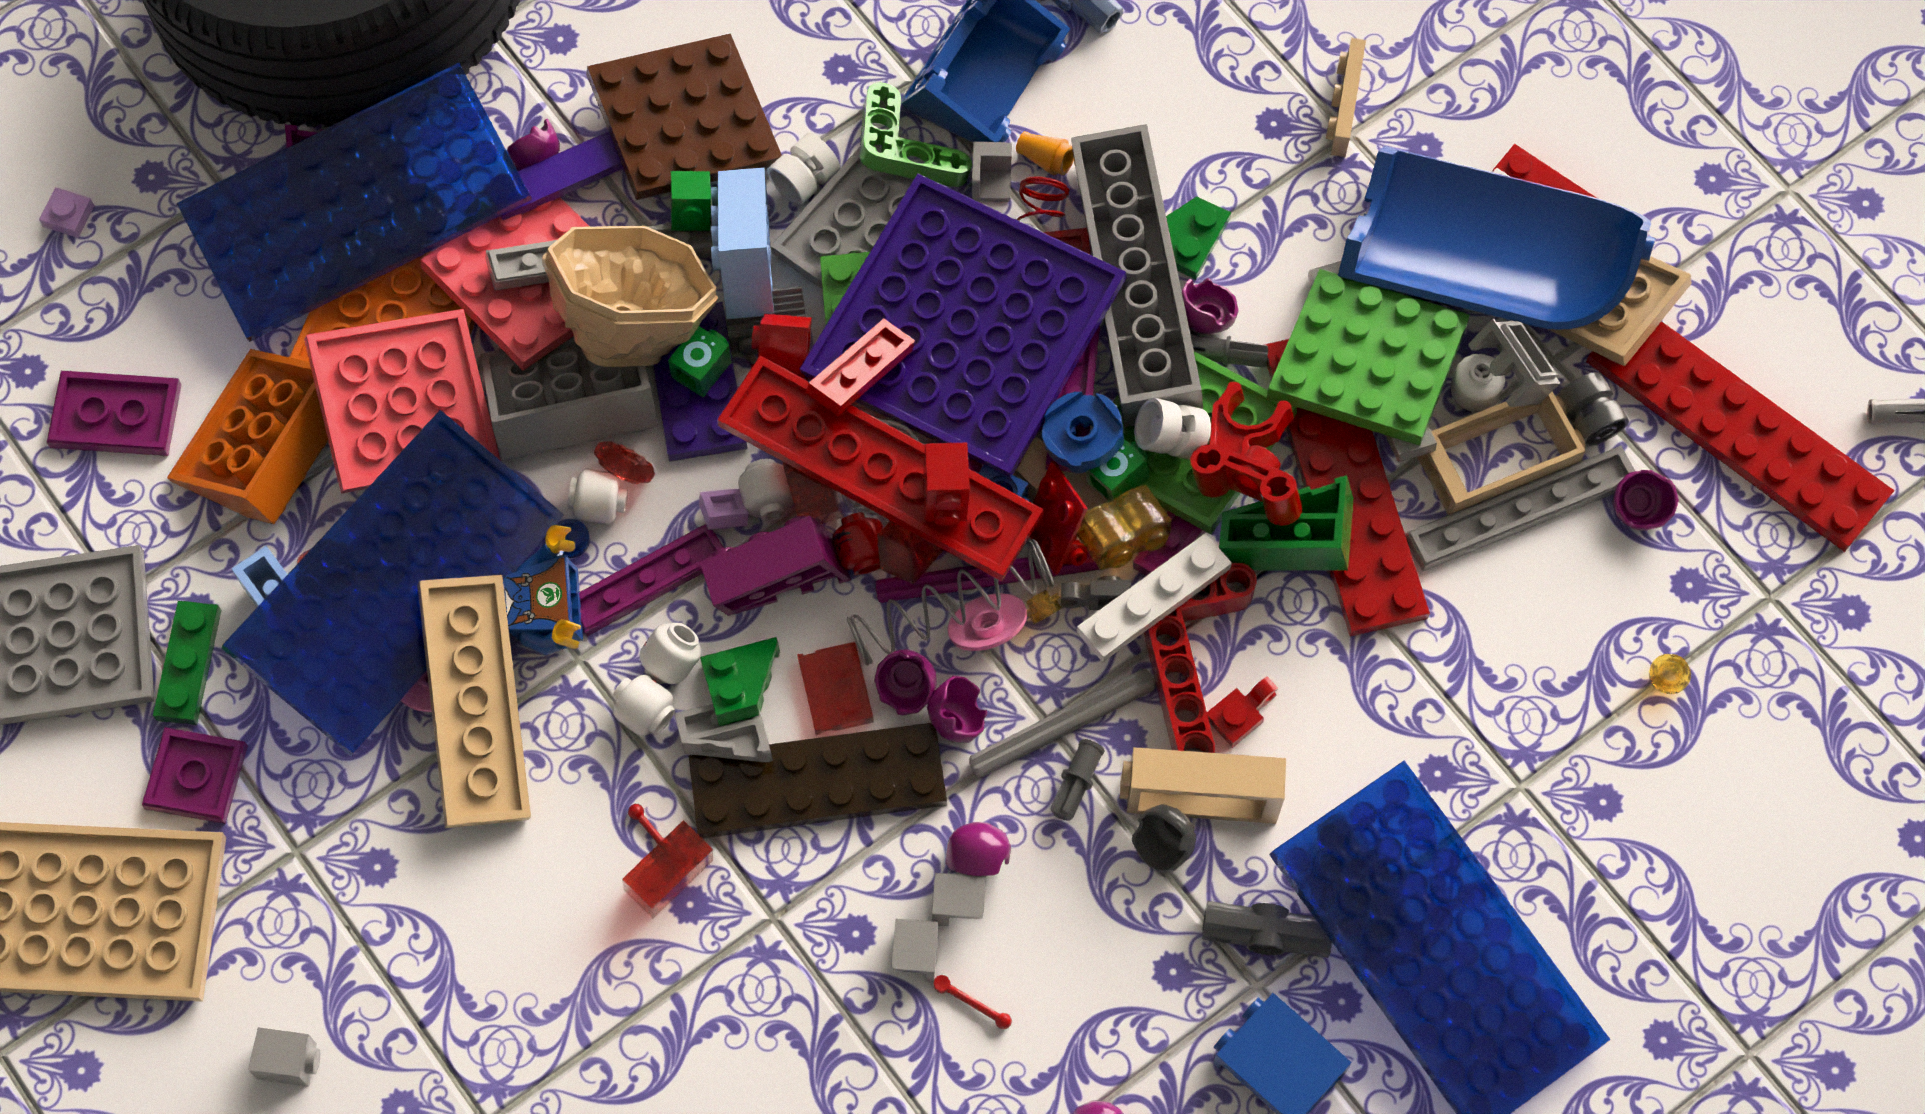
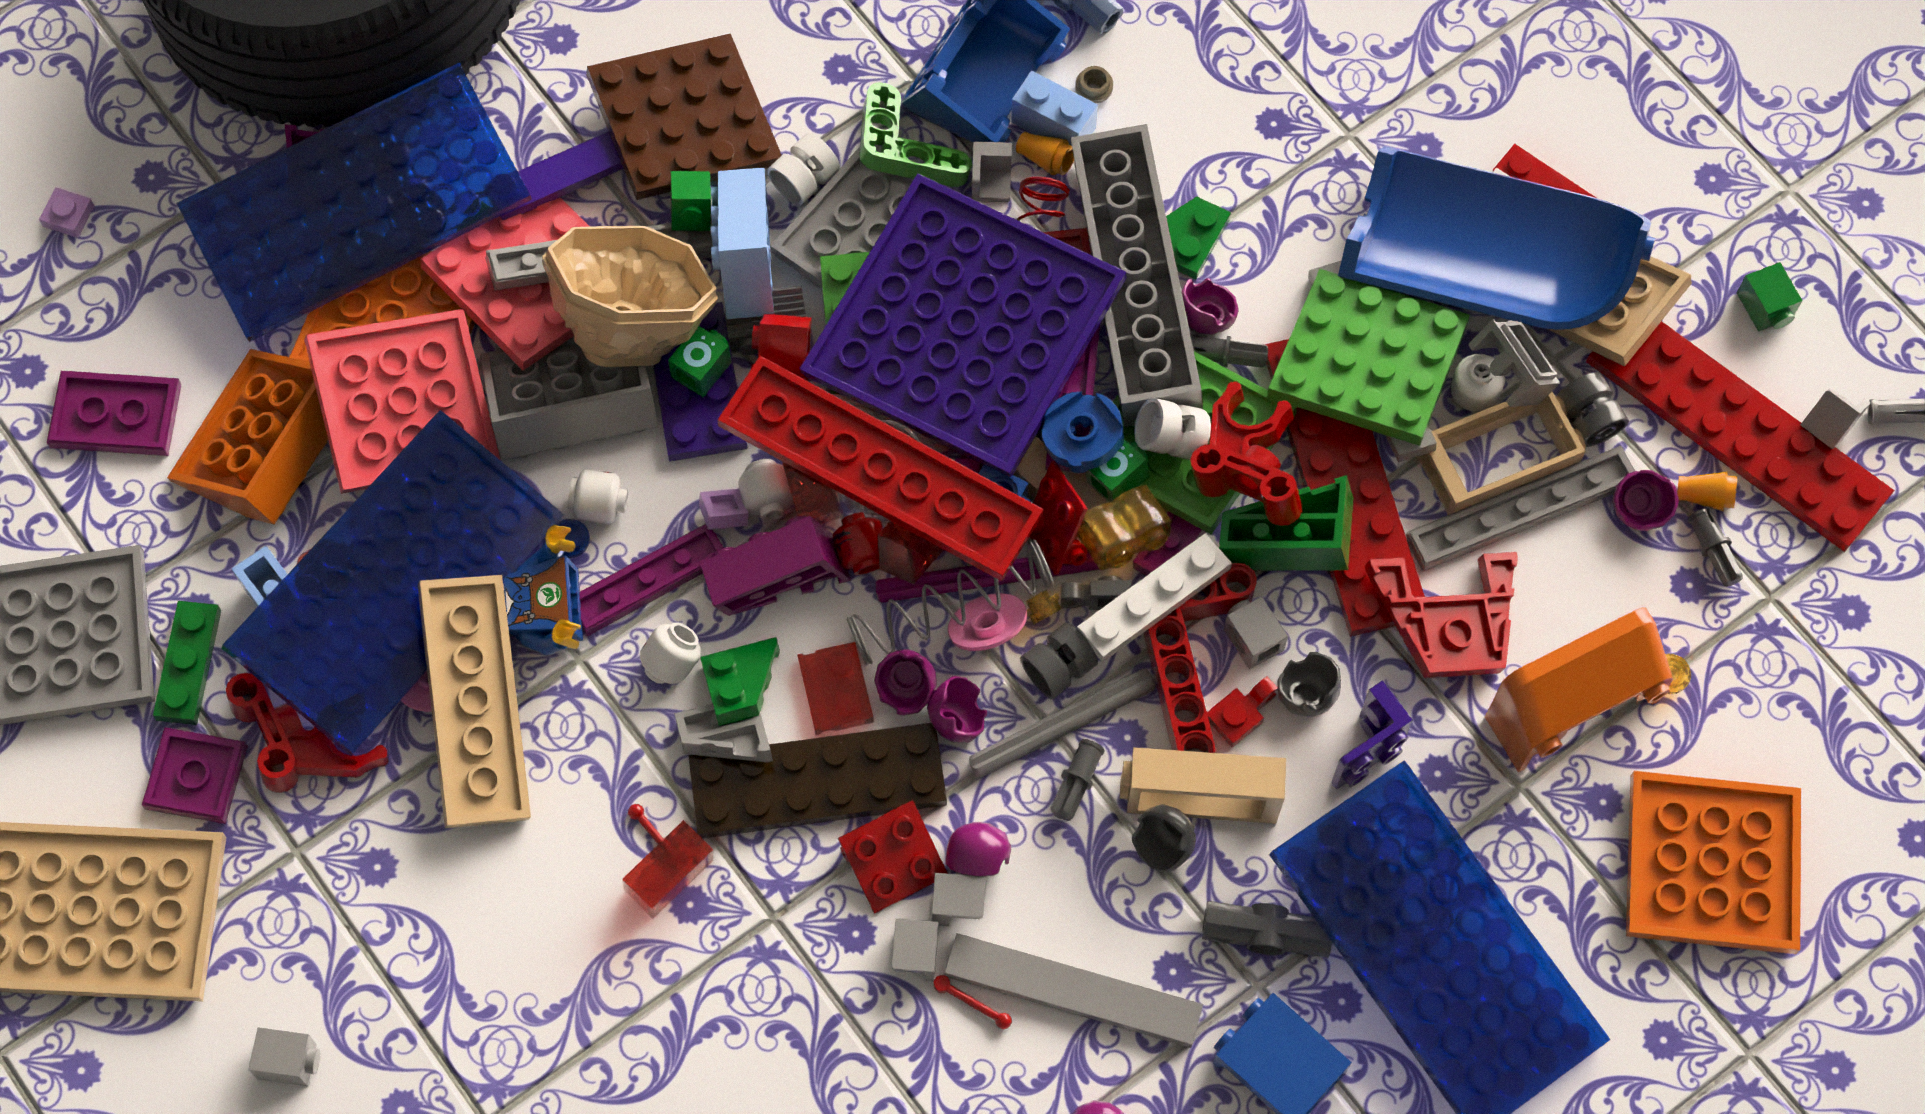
(289, 743): none -> red piece
(535, 146): magenta hair -> none
(624, 462): clear red gear -> none
(643, 705): white head -> none
(860, 367): plate -> none
(892, 856): none -> red hinge
(946, 483): red brick -> none
(1047, 668): none -> dark grey wheel
(1052, 109): none -> light blue brick
(1073, 990): none -> light grey tile
(1098, 76): none -> dark tan plate
(1255, 631): none -> light grey brick
(1310, 685): none -> dark grey hair
(1345, 97): tan plate -> none
(1386, 726): none -> dark purple bracket
(1453, 631): none -> wing
(1577, 684): none -> orange windscreen
(1709, 490): none -> light orange cone
(1714, 862): none -> orange plate
(1716, 546): none -> dark grey axle
(1769, 297): none -> green brick
(1833, 417): none -> light grey panel

